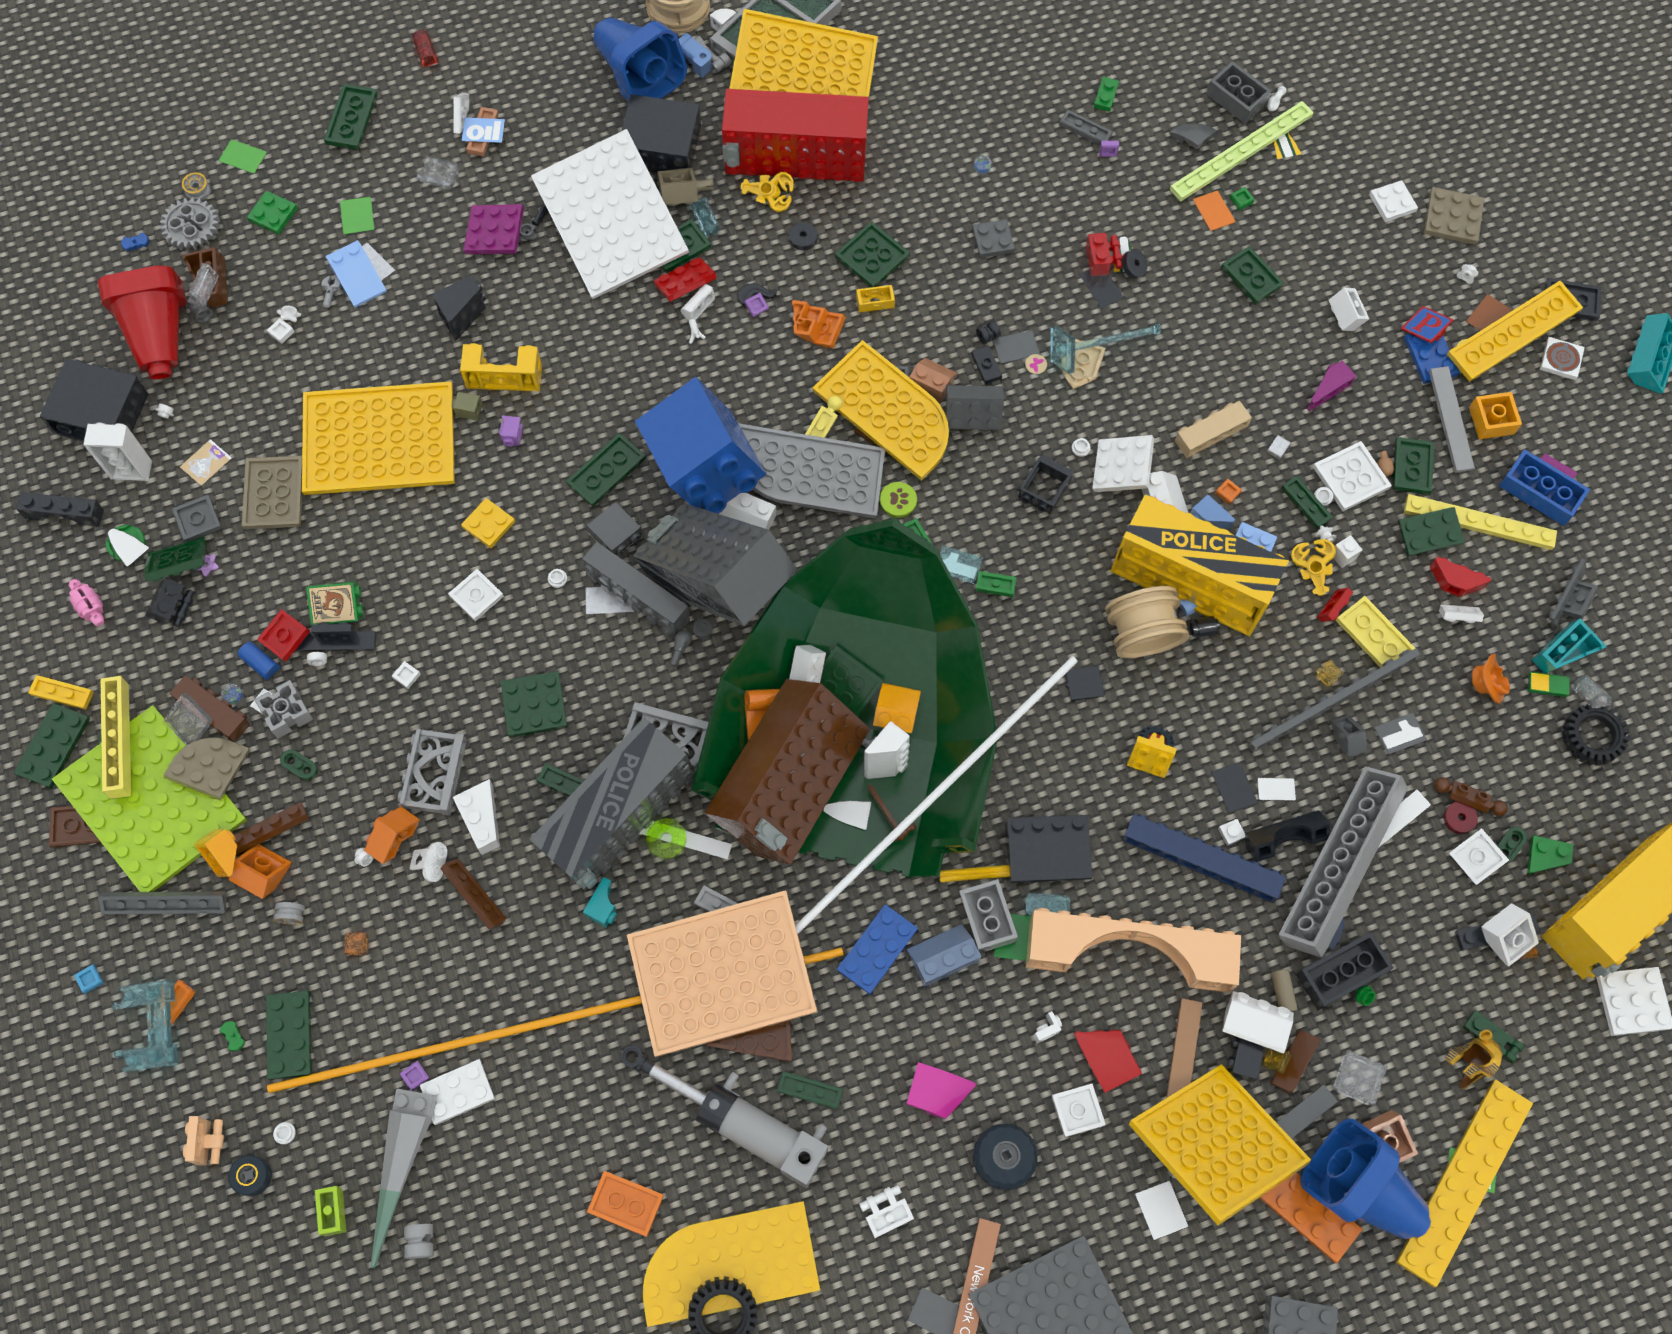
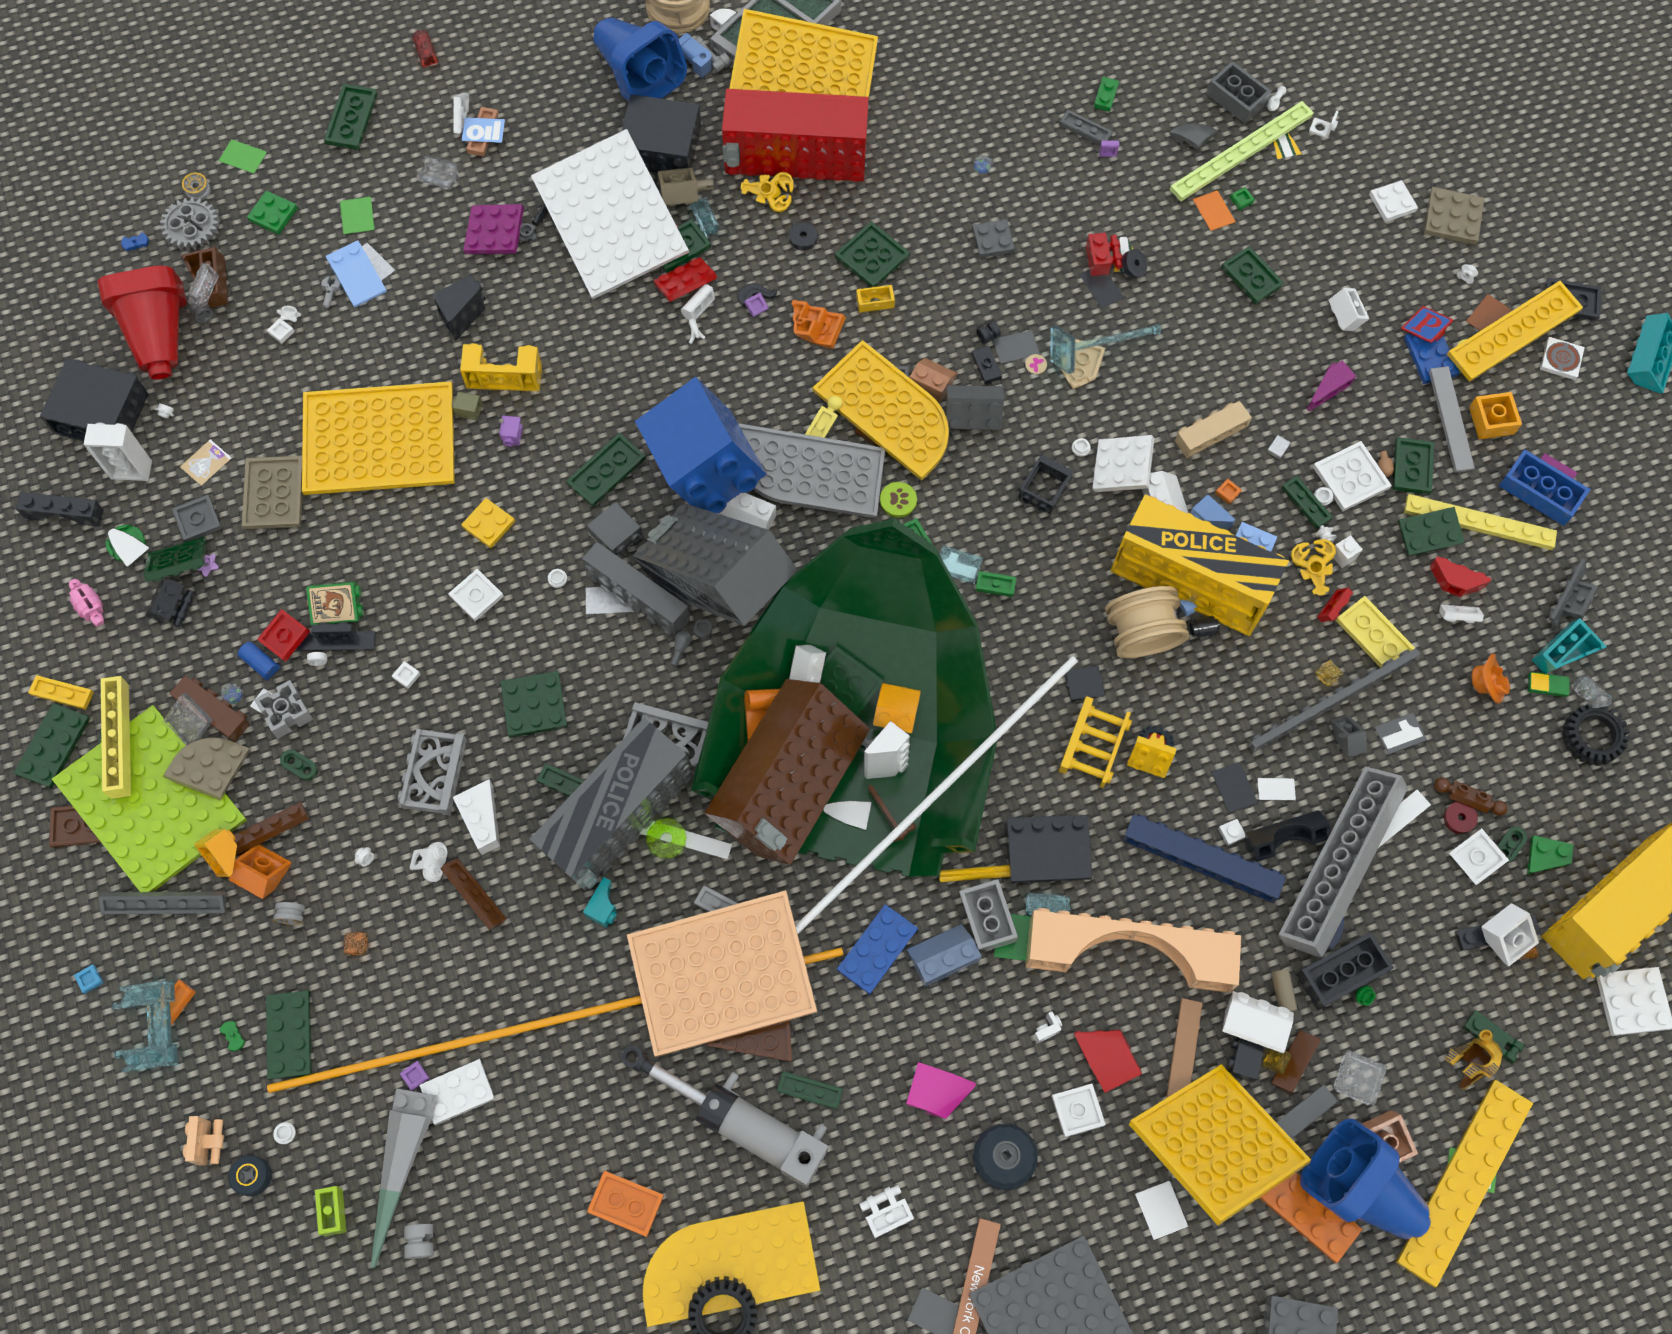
(389, 833): orange brick -> none
(1077, 745): none -> yellow fence
(1328, 126): none -> white bracket

